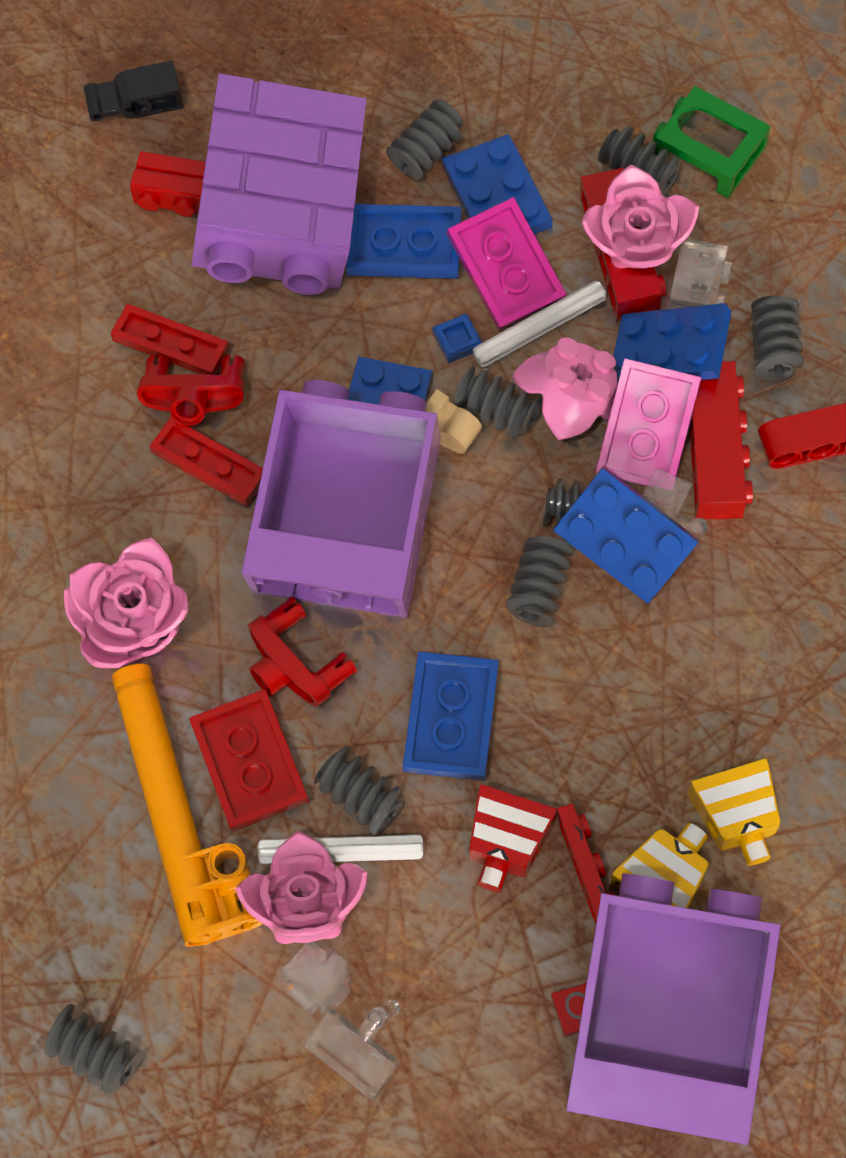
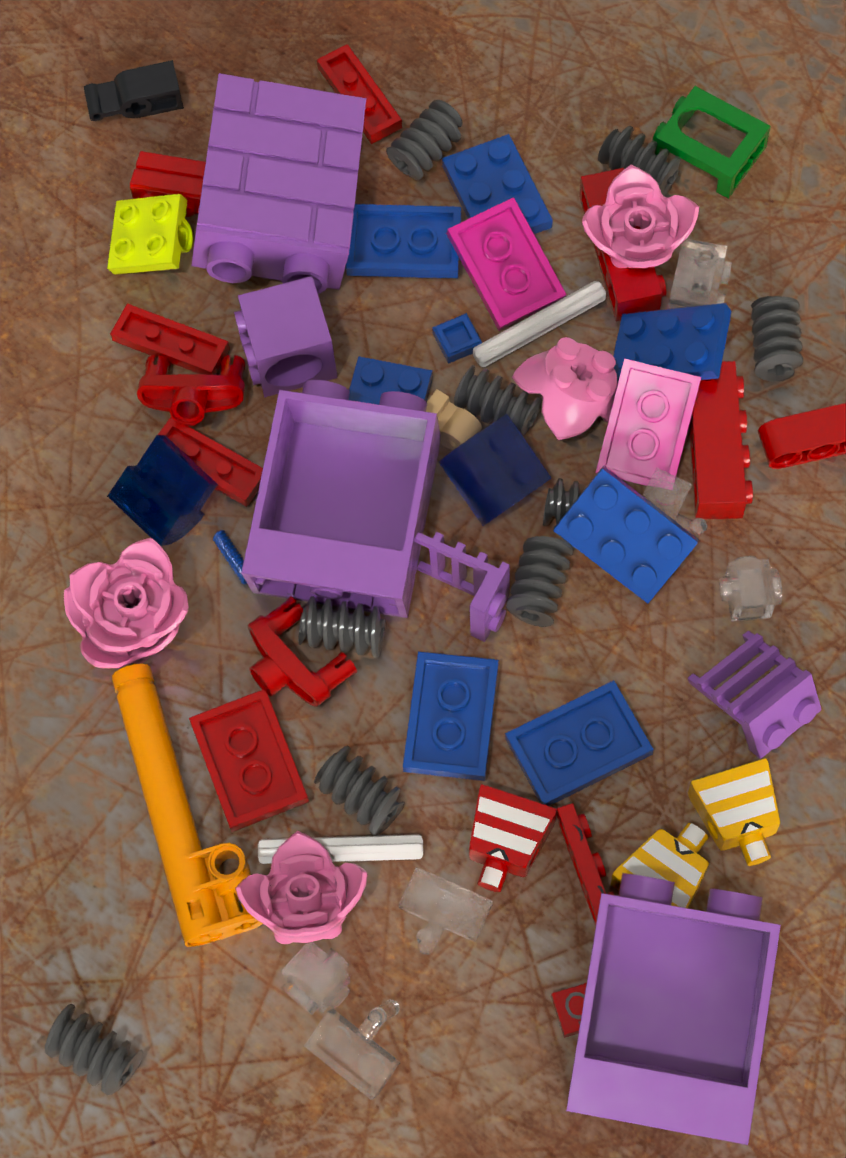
(149, 234): none -> neon yellow plate
(163, 492): none -> clear blue brick
(230, 553): none -> blue piece
(285, 336): none -> medium lavender brick
(342, 626): none -> dark grey piece
(349, 77): none -> red plate
(444, 907): none -> clear plate
(490, 583): none -> medium lavender plate
(494, 469): none -> clear blue brick
(579, 744): none -> blue plate
(750, 588): none -> clear brick
(771, 706): none -> medium lavender plate

